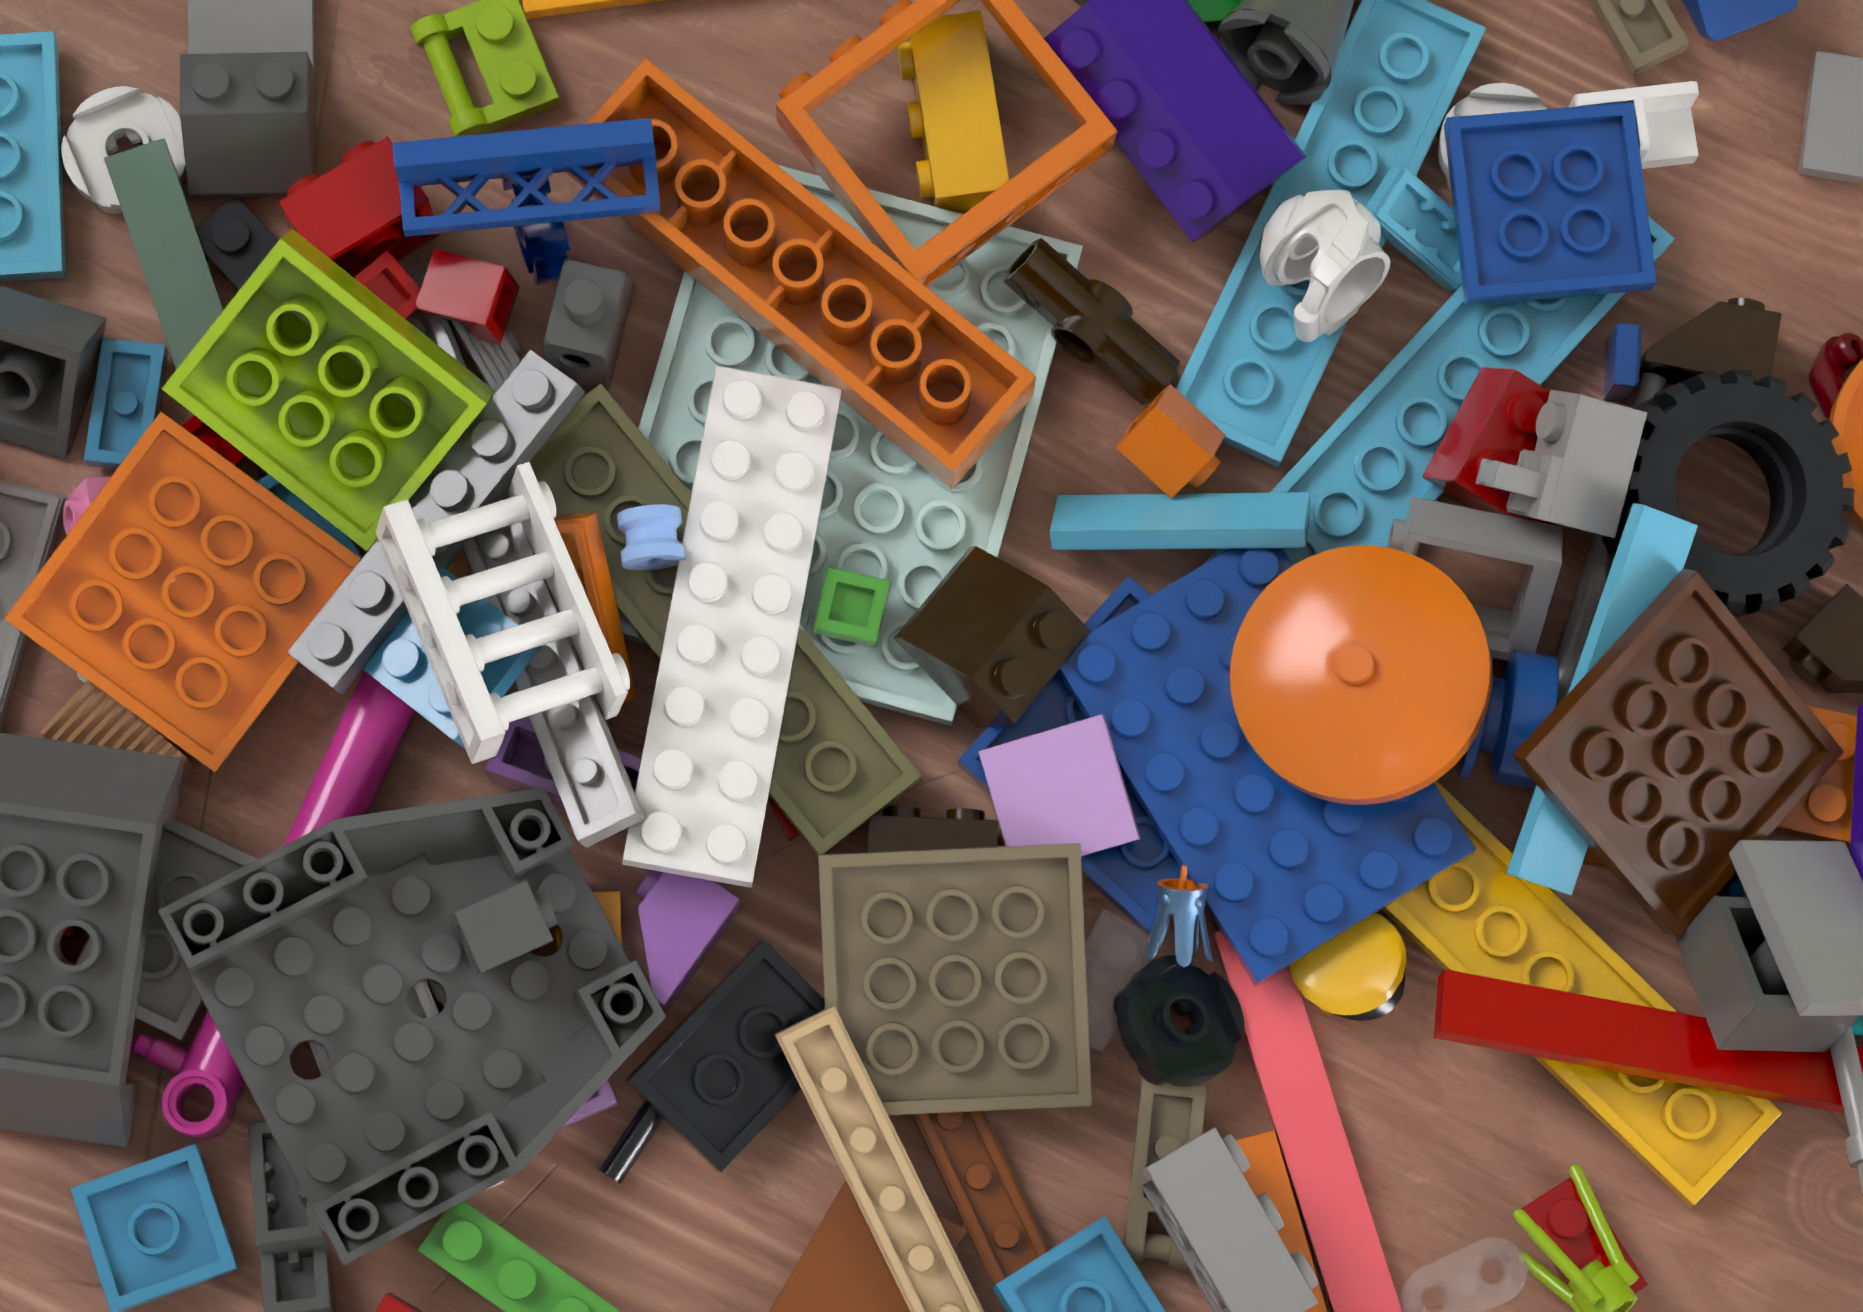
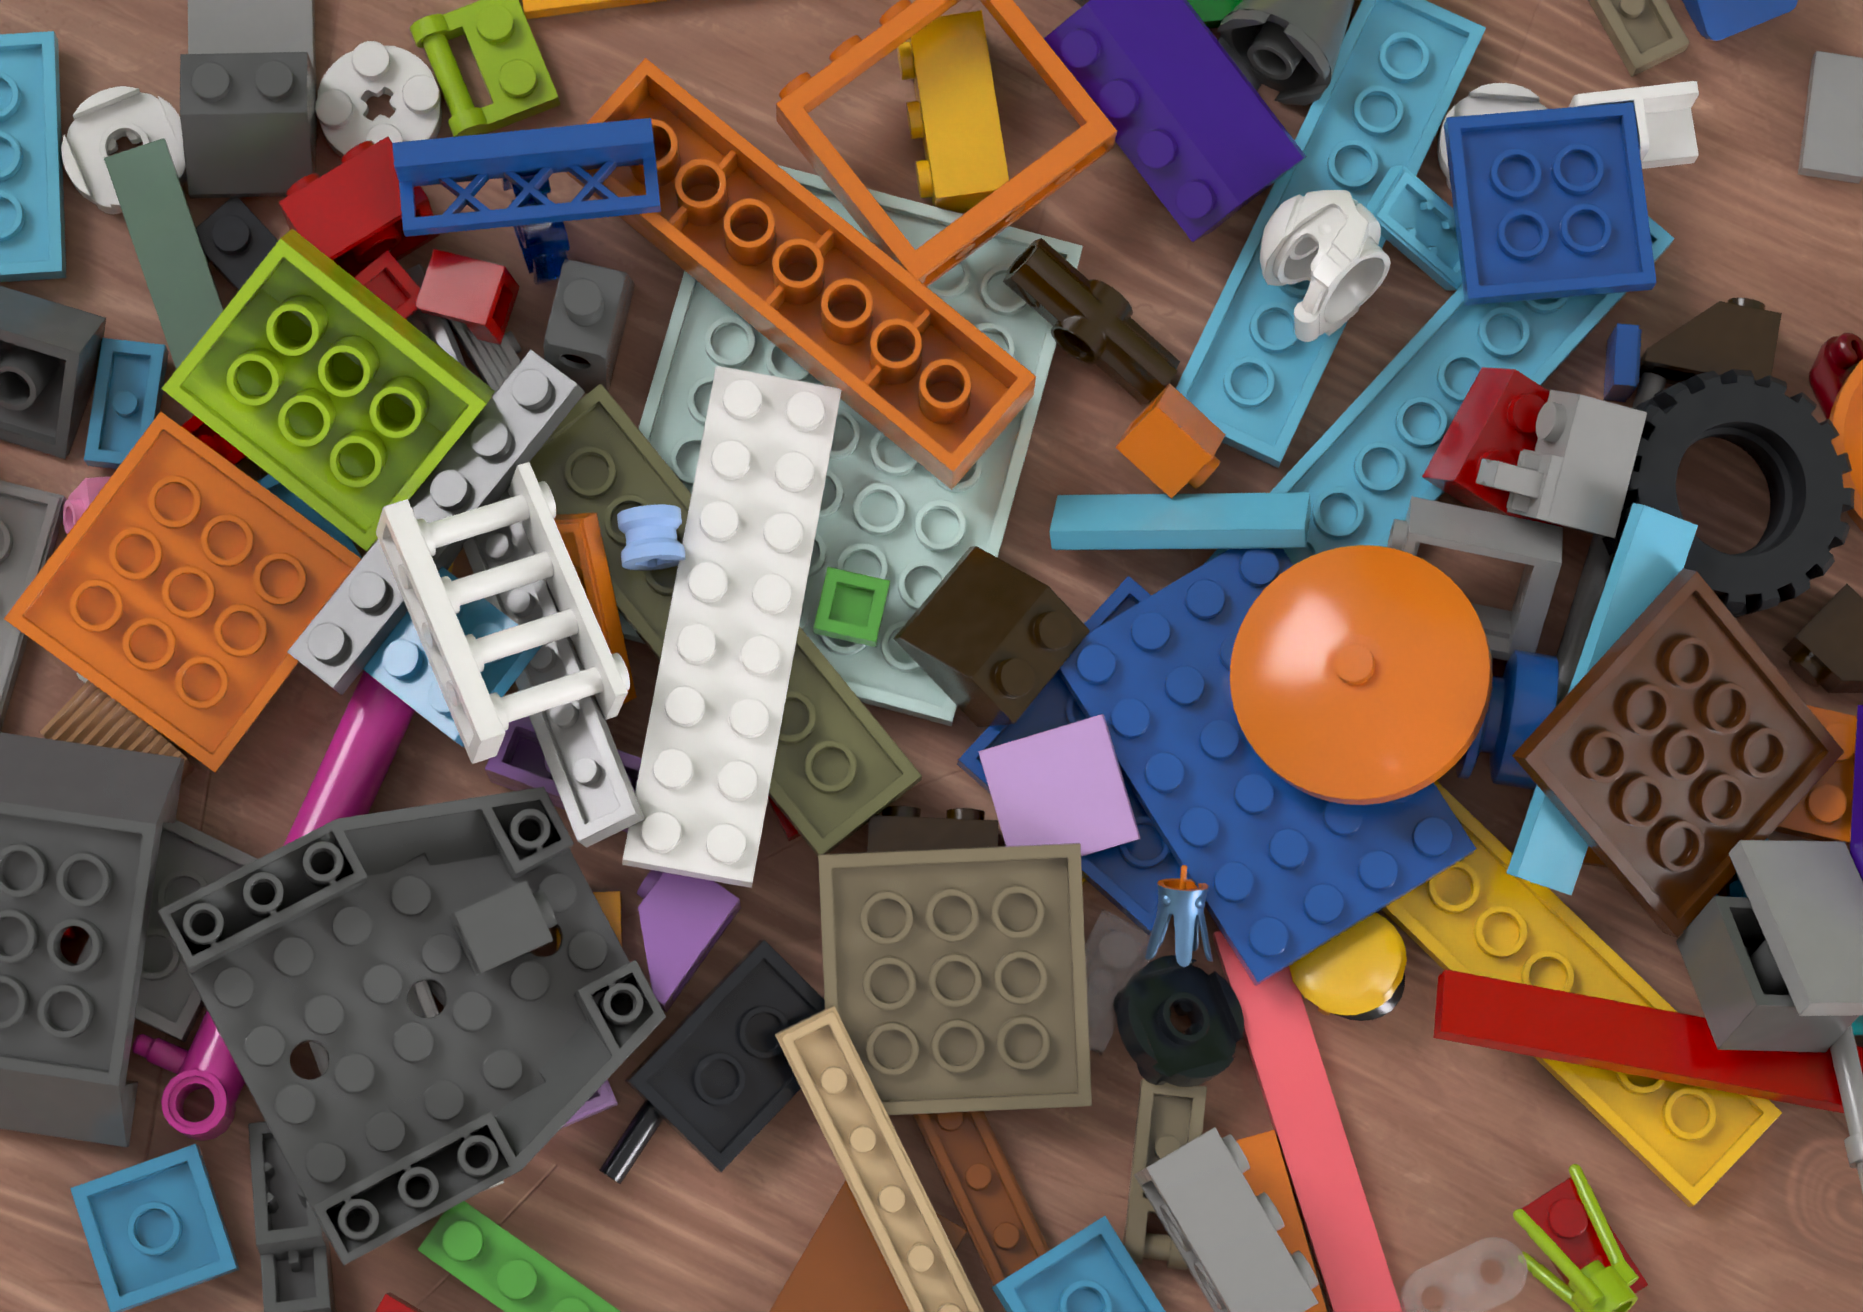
(373, 72): none -> white plate

